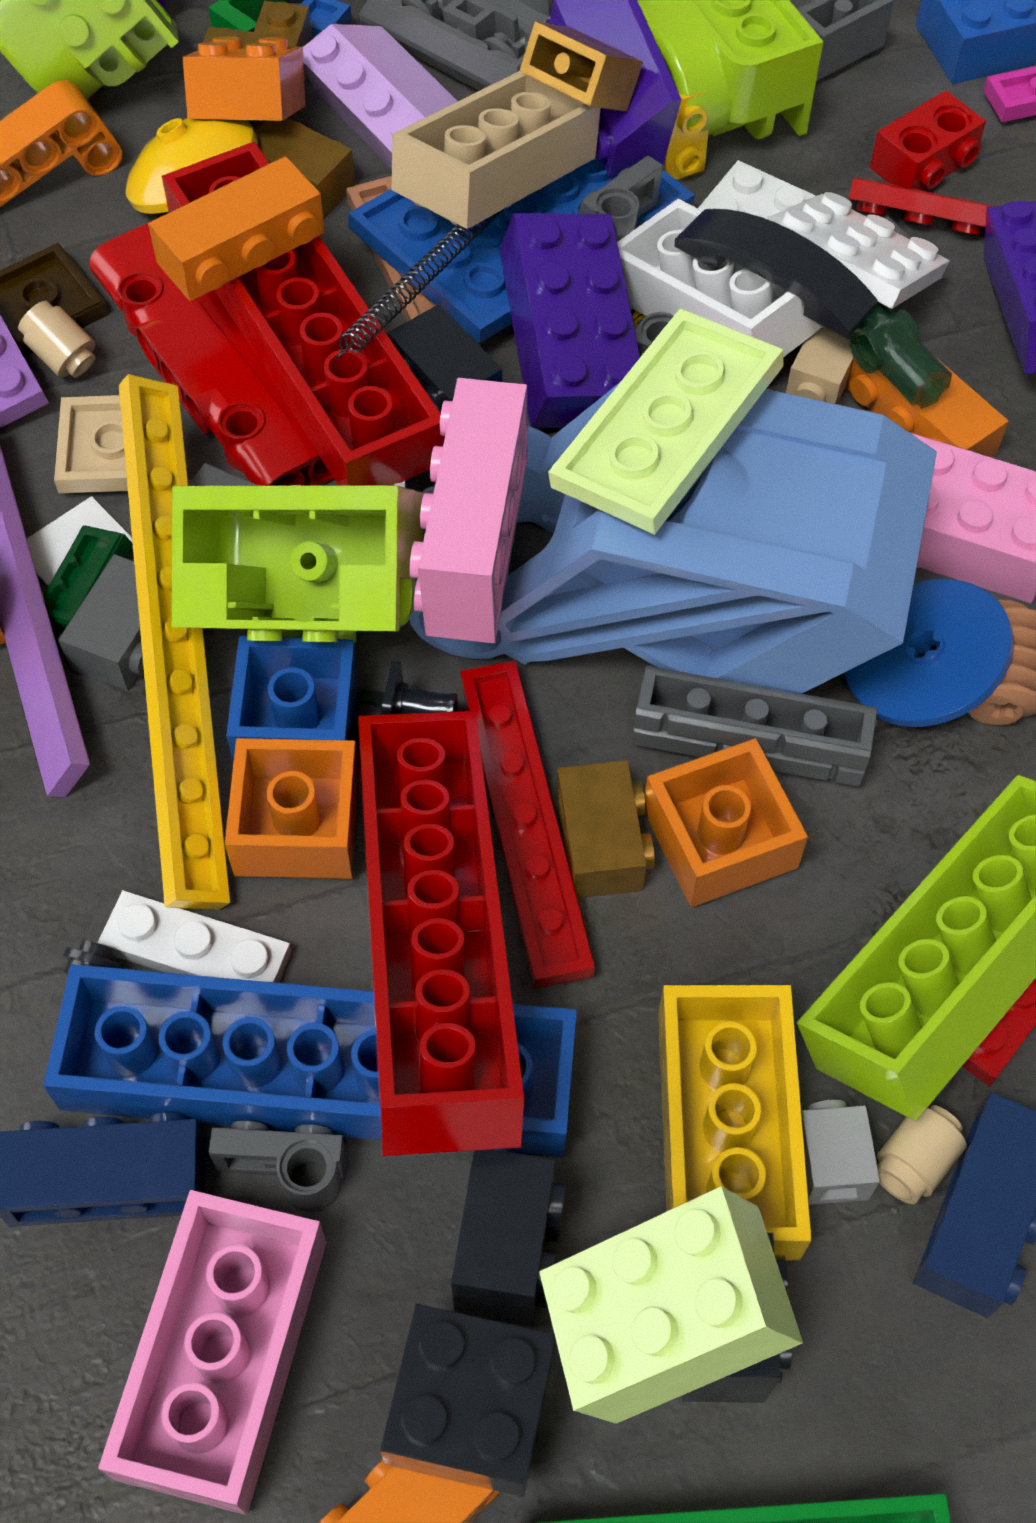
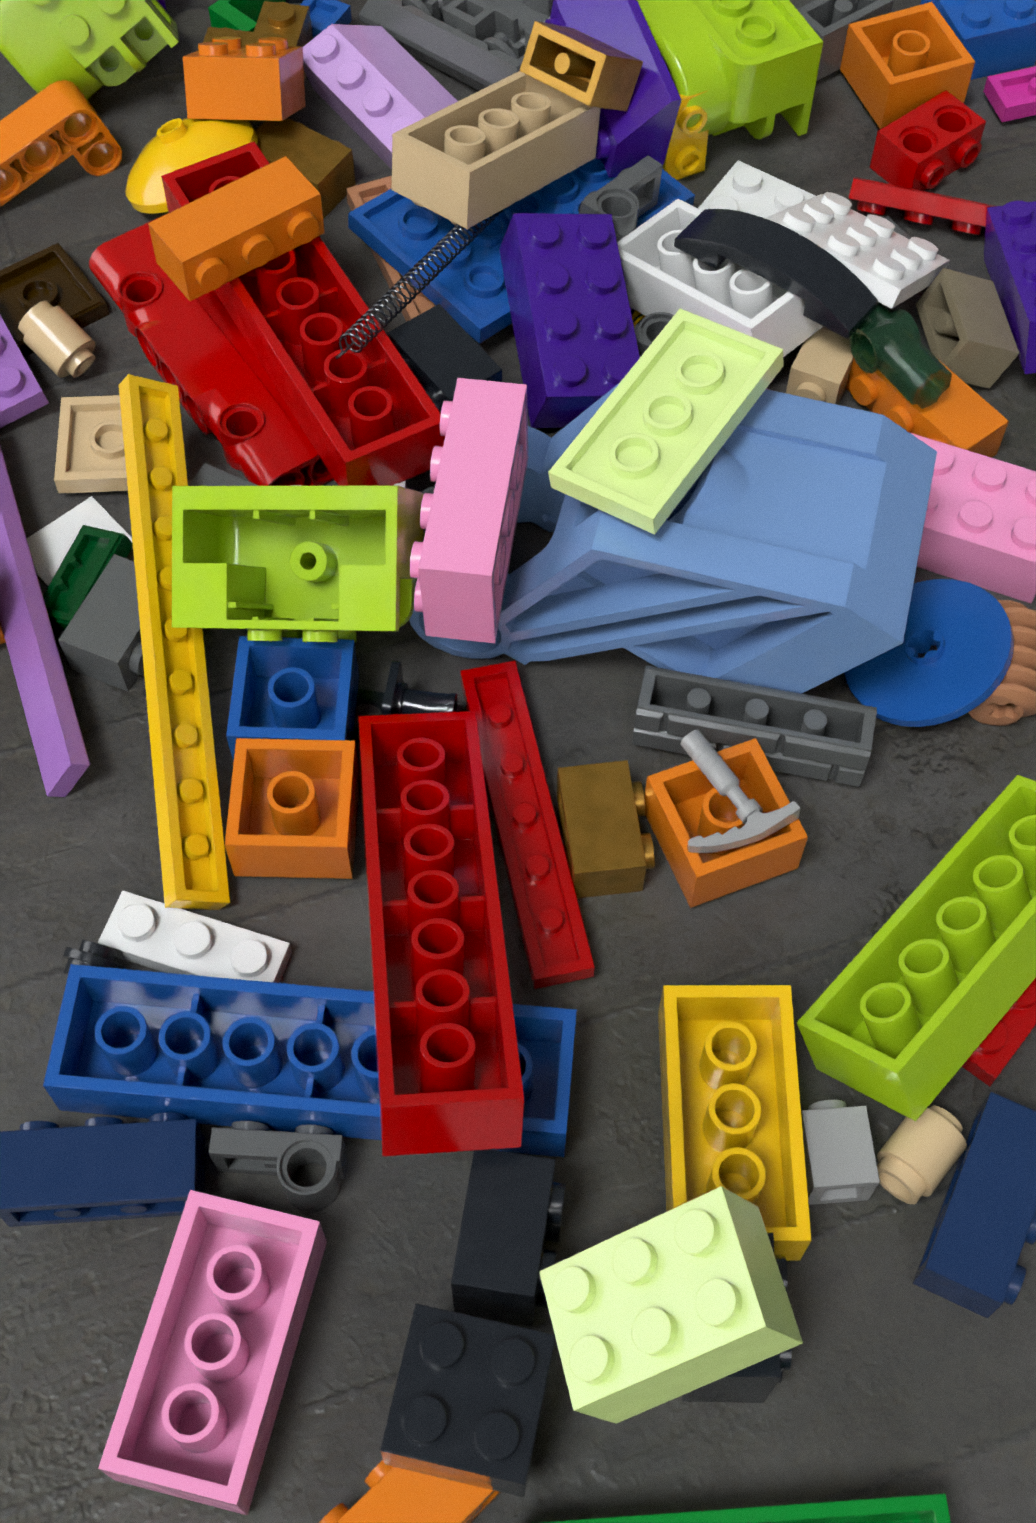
(757, 824): none -> light grey piece
(904, 61): none -> orange brick
(967, 327): none -> dark tan brick

